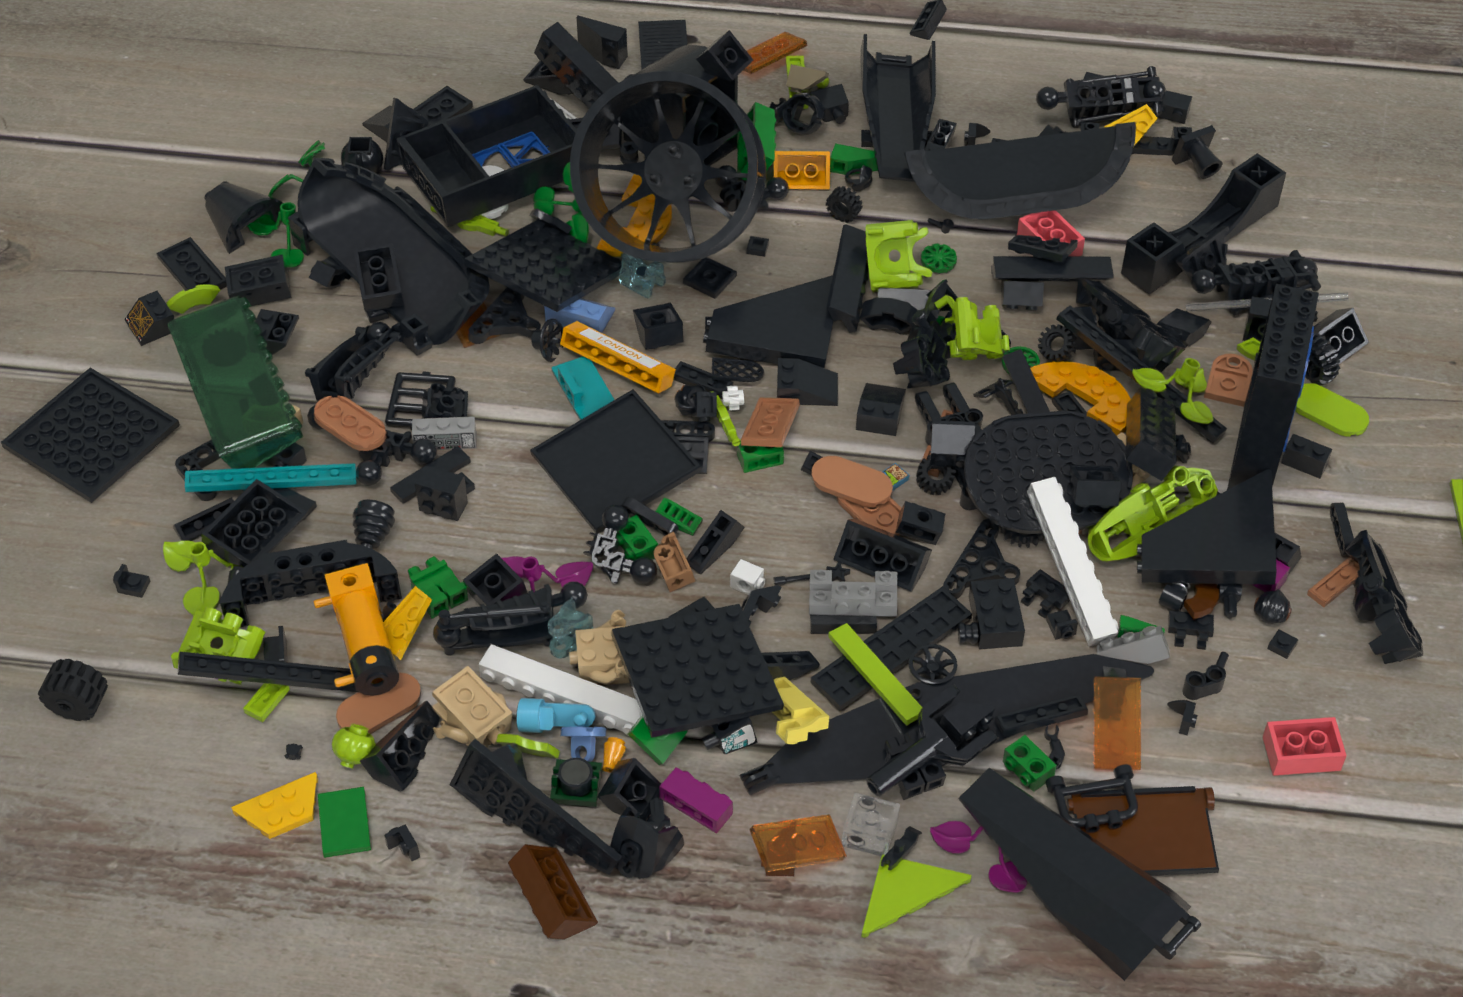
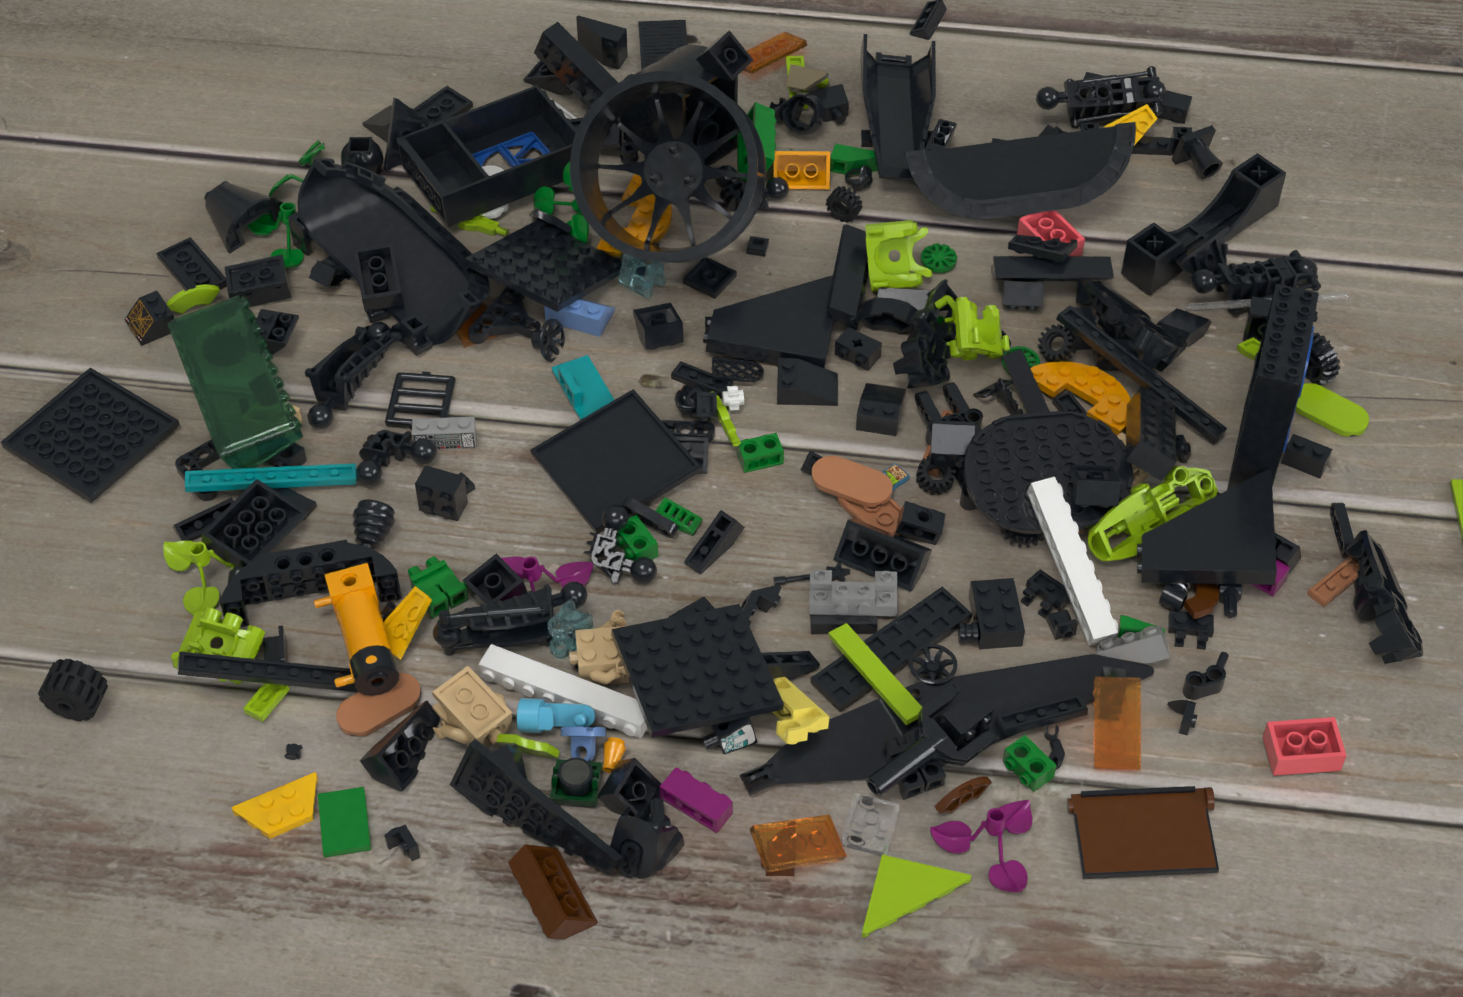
(130, 583): black bracket -> none
(350, 423): nougat tile -> none
(352, 744): lime plant -> none
(444, 403): black slope -> none
(450, 461): black tile -> none
(617, 357): light orange brick -> none
(658, 747): green tile -> none
(673, 563): medium nougat piece -> none
(747, 577): white brick -> none
(770, 422): nougat tile -> none
(858, 348): none -> black brick
(901, 847): black piece -> none
(945, 226): black hand -> none
(963, 793): none -> reddish brown tile
(975, 131): black plate -> none
(985, 555): black beam -> none
(1078, 879): black windscreen -> none
(1092, 821): black bar -> none
(1188, 376): lime plant -> none
(1229, 382): nougat tile -> none
(1272, 607): black hair -> none
(1282, 644): black plate -> none
(1343, 331): black slope -> none

